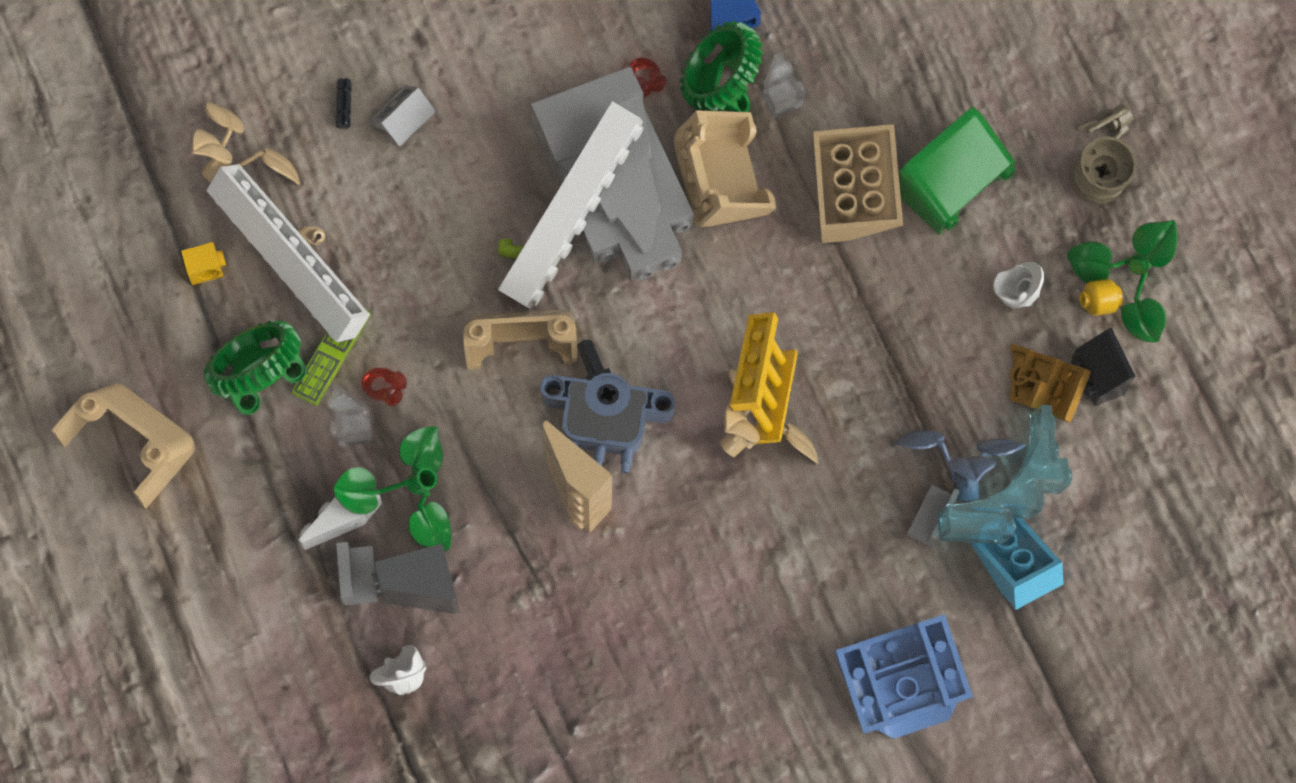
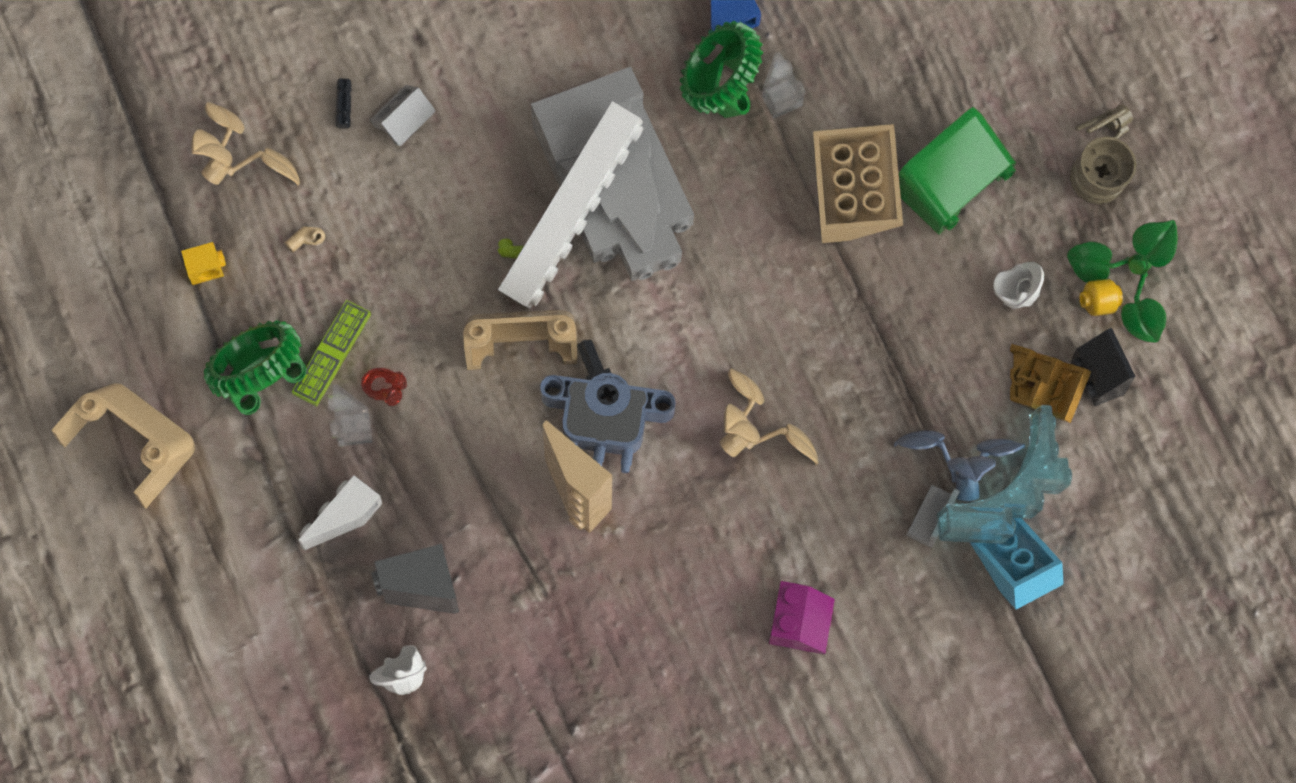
(288, 253): white brick -> none
(355, 574): light grey panel -> none
(422, 452): green plant -> none
(657, 81): clear red piece -> none
(719, 168): tan windscreen -> none
(764, 377): yellow fence -> none
(801, 618): none -> magenta slope
(904, 678): medium blue slope -> none

